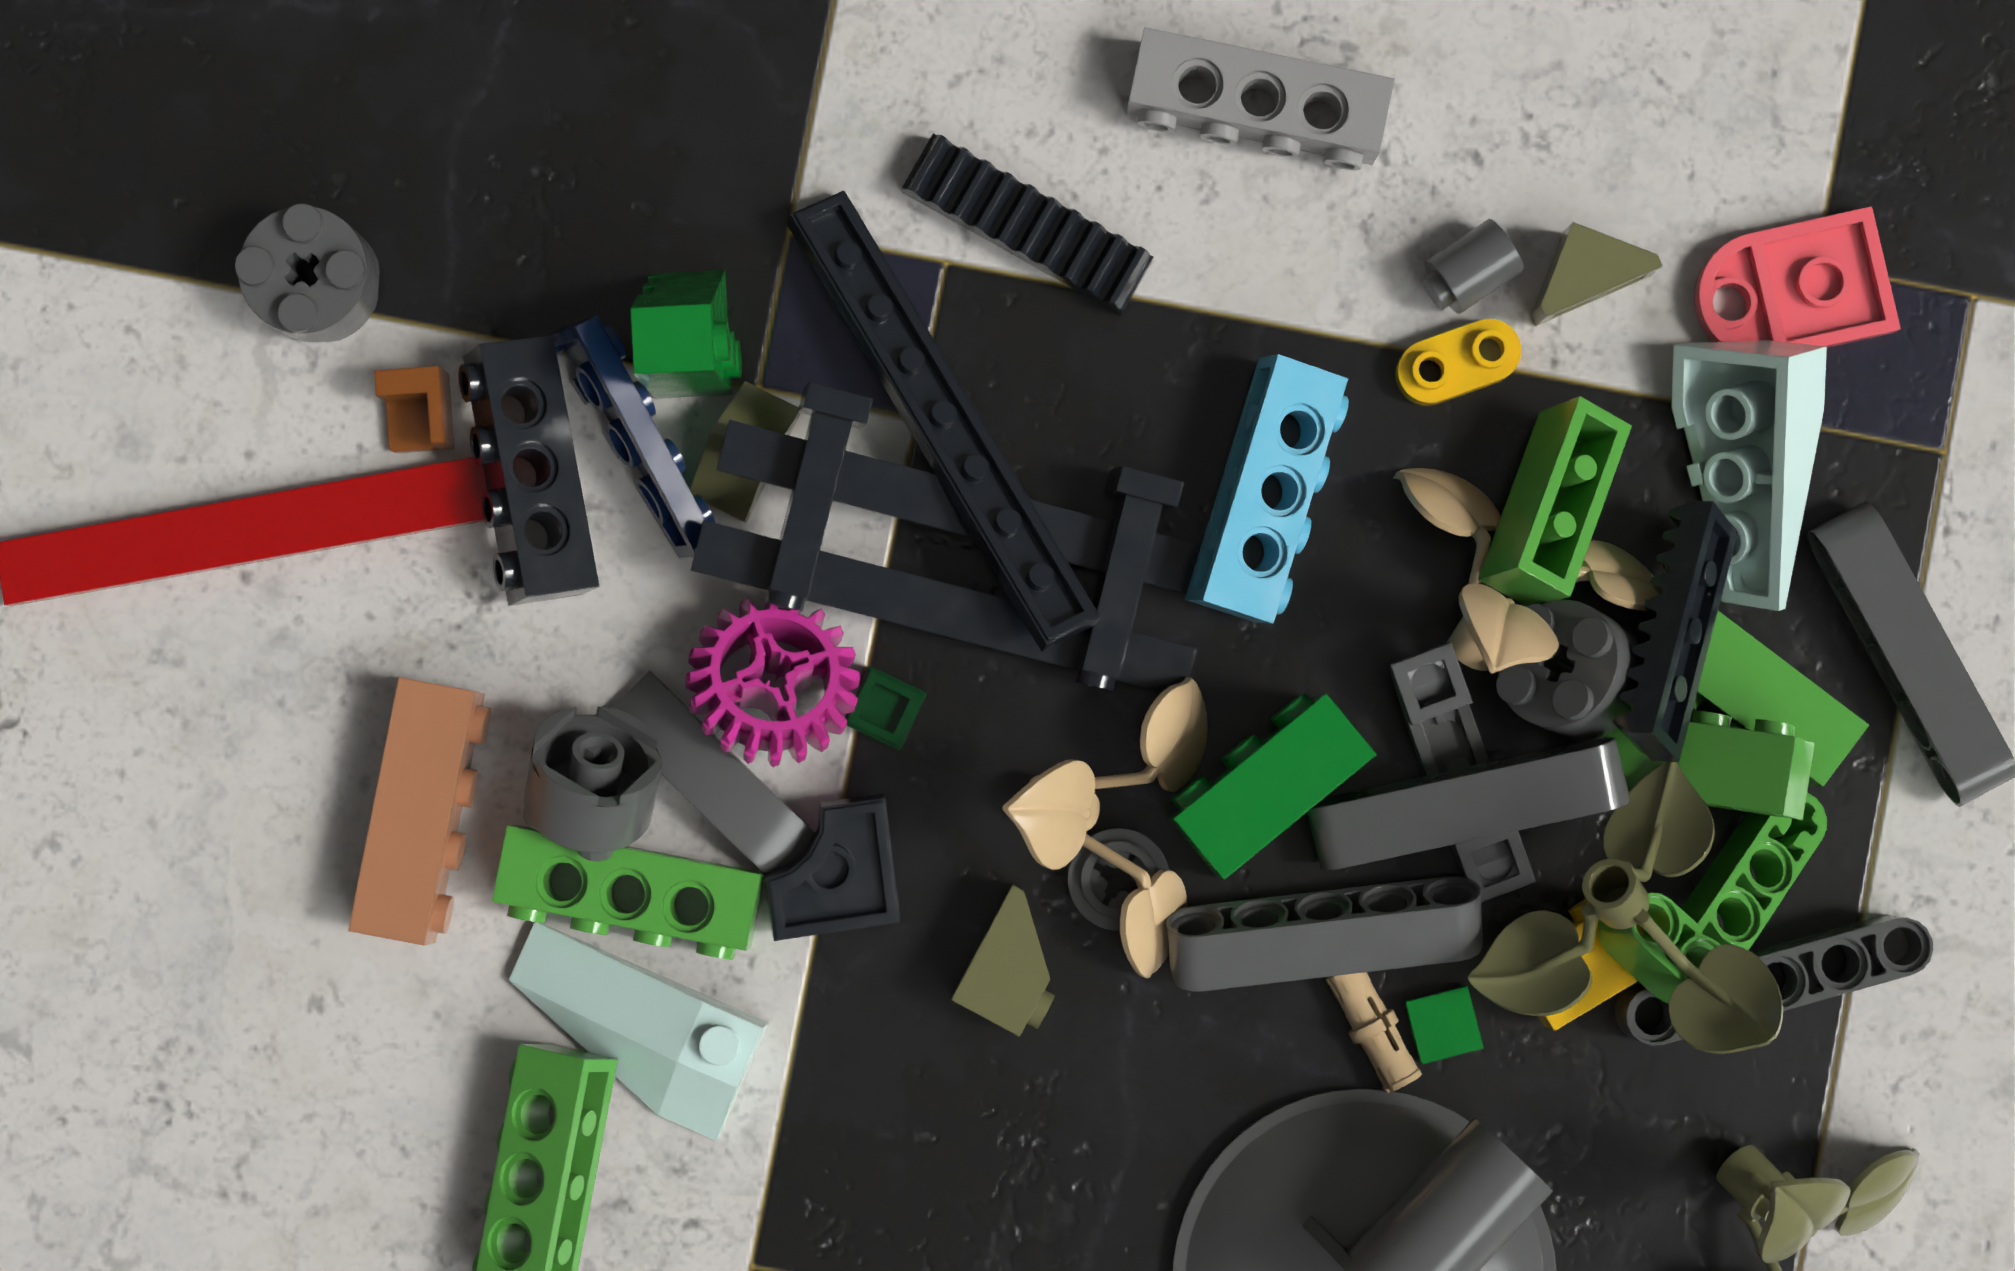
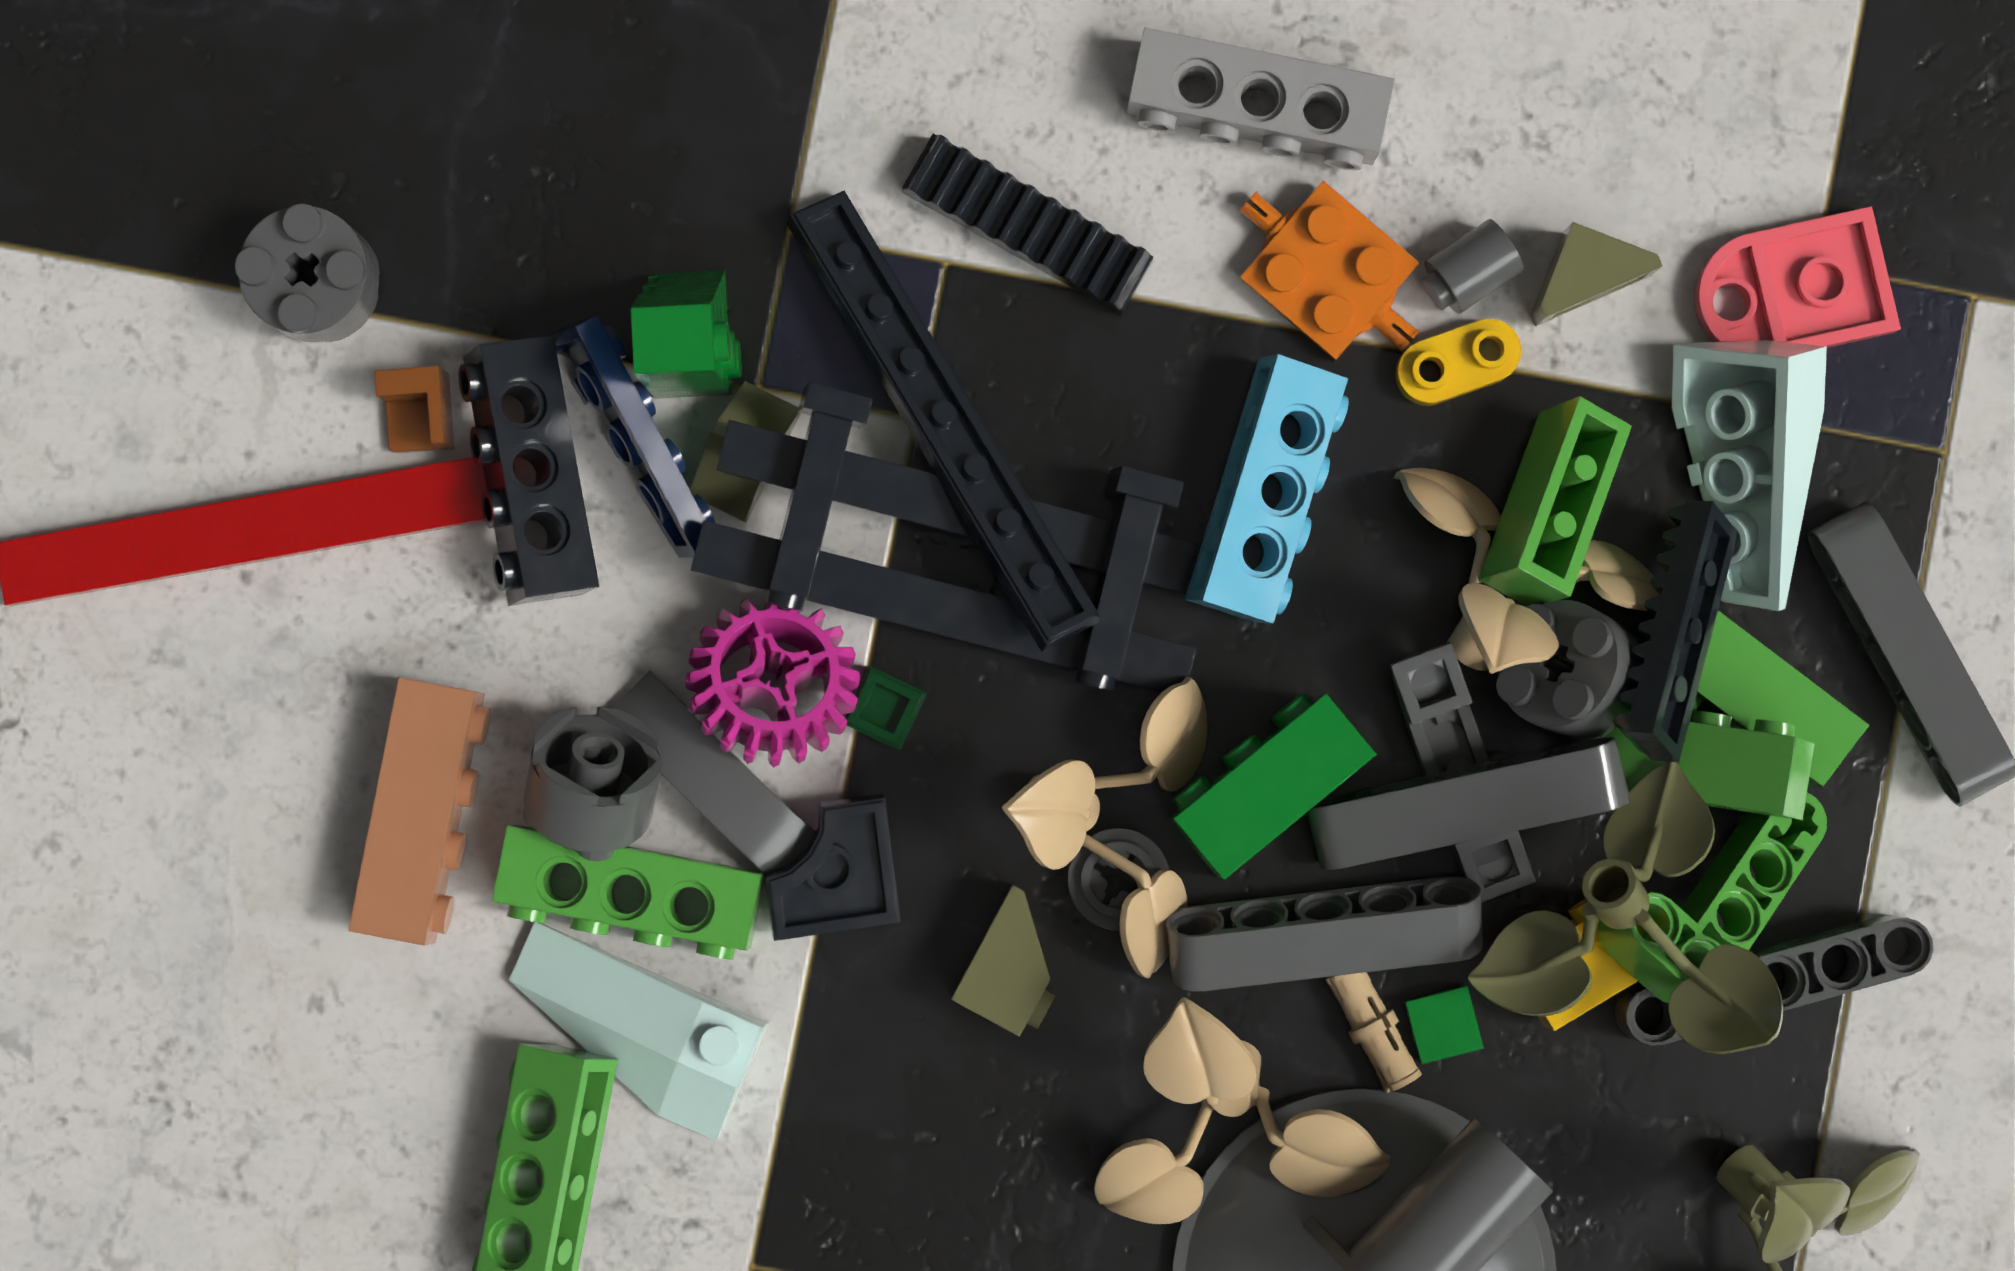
(1206, 1062): none -> tan plant
(1329, 270): none -> orange plate

